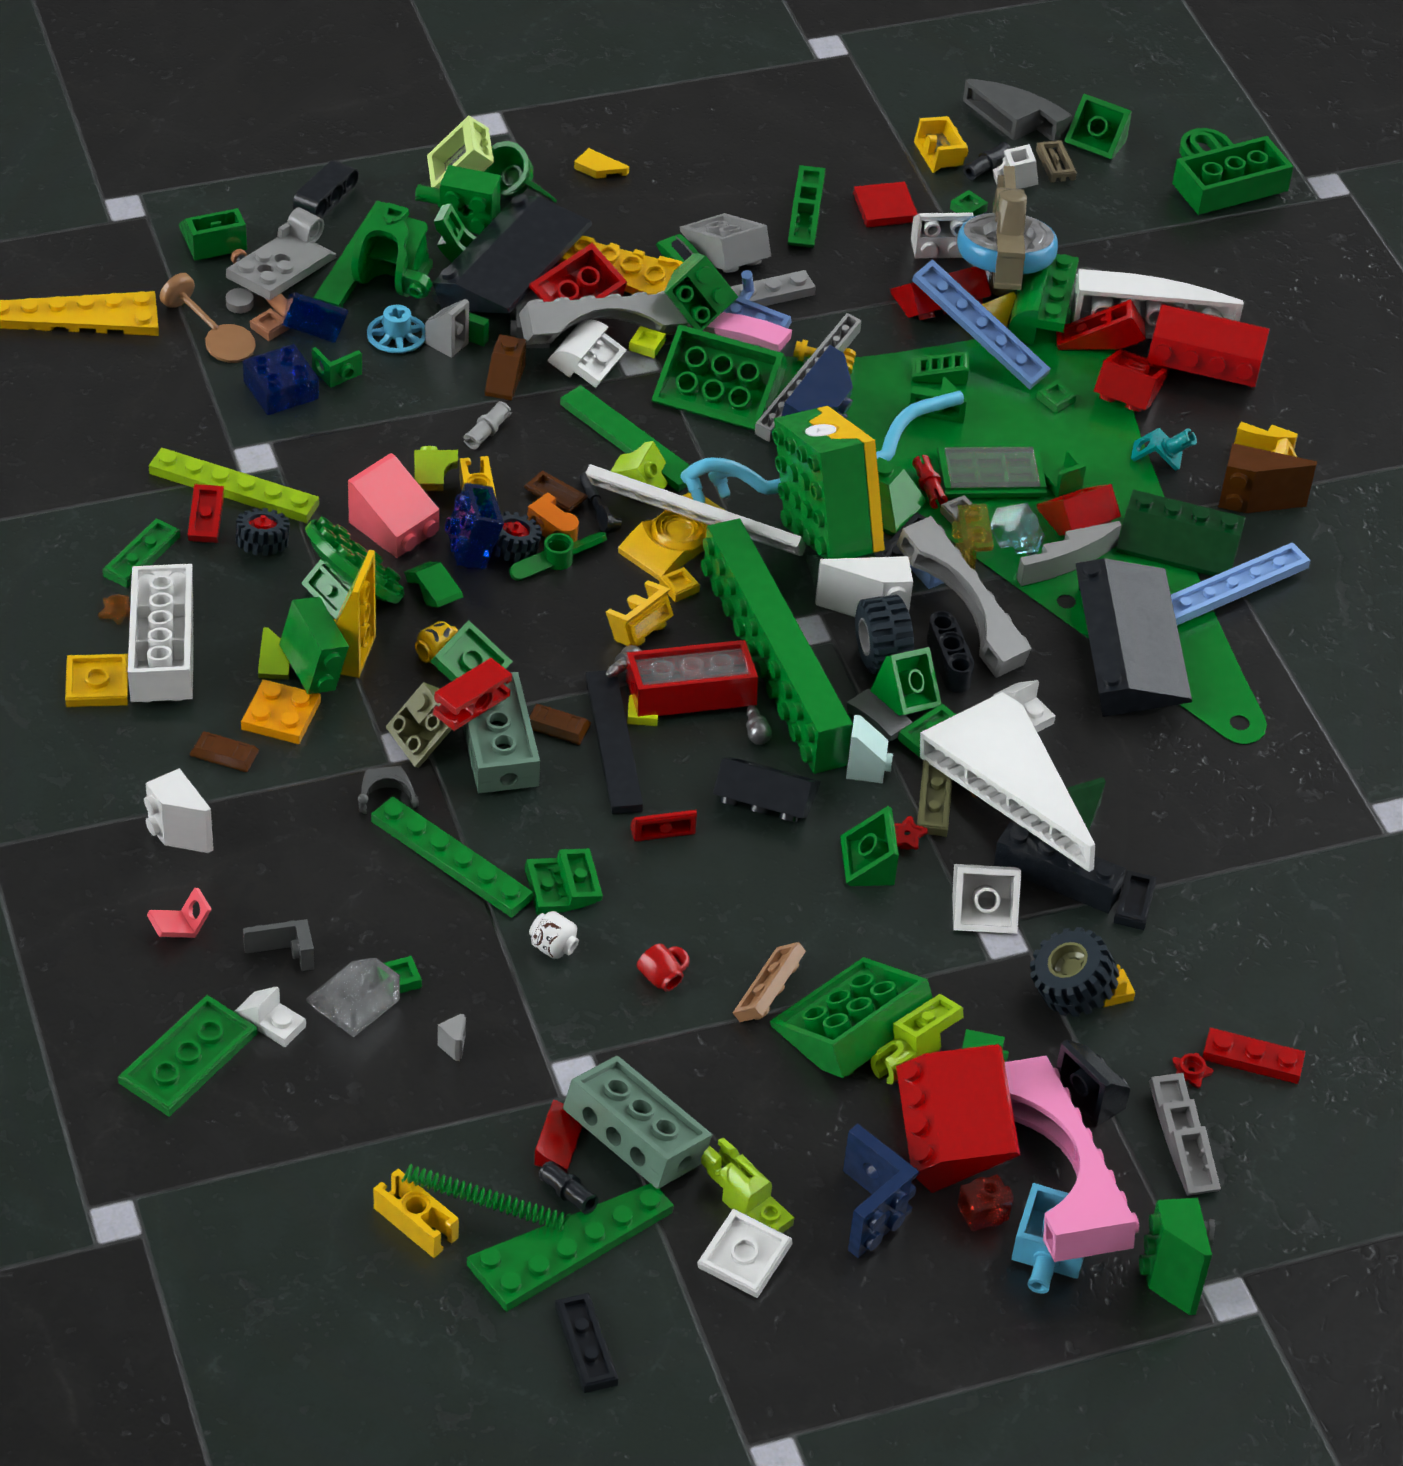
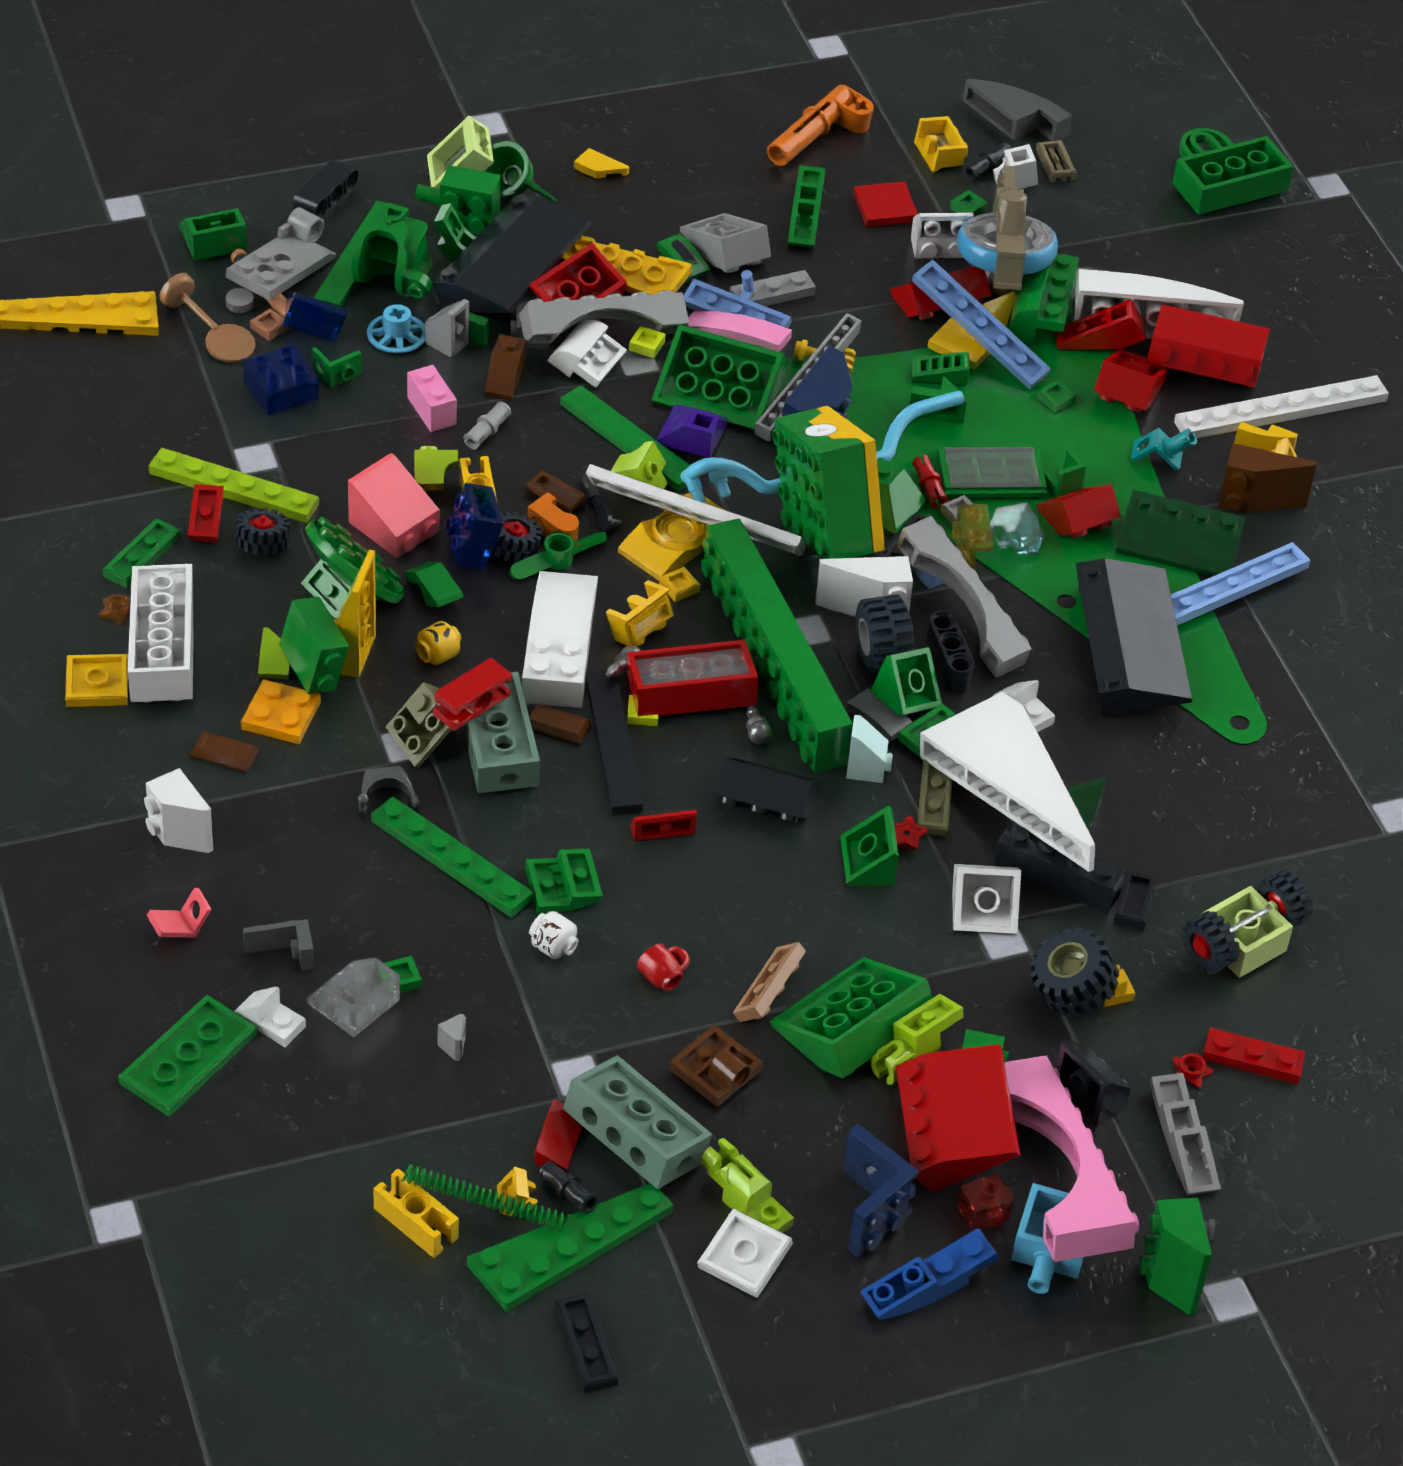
(431, 398): none -> bright pink brick
(466, 651): green tile -> none
(518, 1186): none -> yellow tile
(559, 639): none -> white slope
(692, 430): none -> dark purple slope
(699, 291): green slope -> none
(715, 1065): none -> reddish brown plate
(816, 122): none -> orange piece
(929, 1280): none -> blue slope
(954, 339): none -> yellow tile
(1060, 556): light grey slope -> none
(1099, 127): green slope -> none
(1248, 925): none -> brick
(1283, 407): none -> white plate

